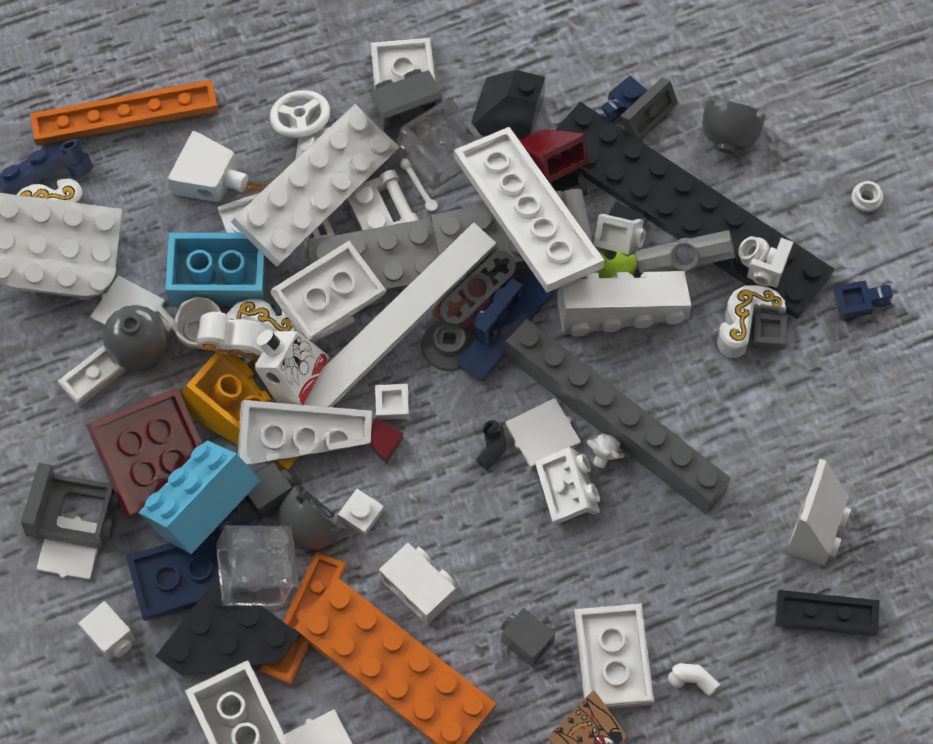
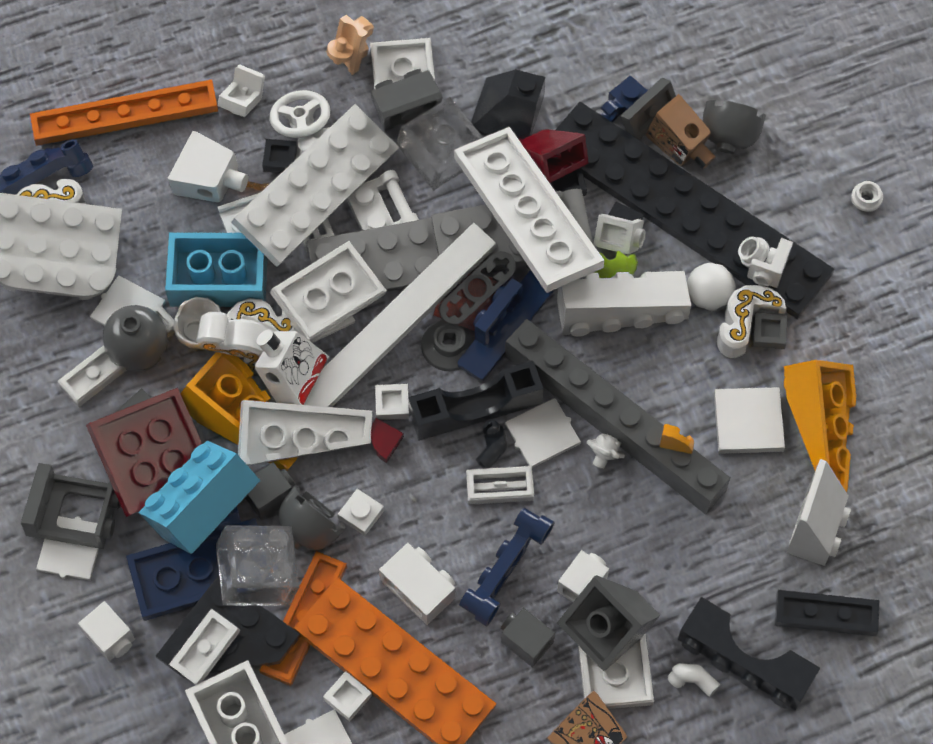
(205, 647): none -> white plate
(243, 92): none -> white bracket
(278, 155): none -> black plate
(347, 696): none -> white plate
(350, 42): none -> light nougat hips
(431, 205): white hinge -> none
(445, 411): none -> black arch
(482, 601): none -> dark blue plate
(500, 497): none -> white tile
(567, 485): white bracket -> none
(580, 574): none -> white brick
(607, 620): none -> dark grey slope
(674, 441): none -> light orange tile
(681, 133): none -> medium nougat torso
(706, 250): light grey piece -> none
(710, 286): none -> white hair
(749, 420): none -> white tile
(782, 678): none -> black arch
(821, 404): none -> light orange wedge
(857, 300): dark blue plate -> none

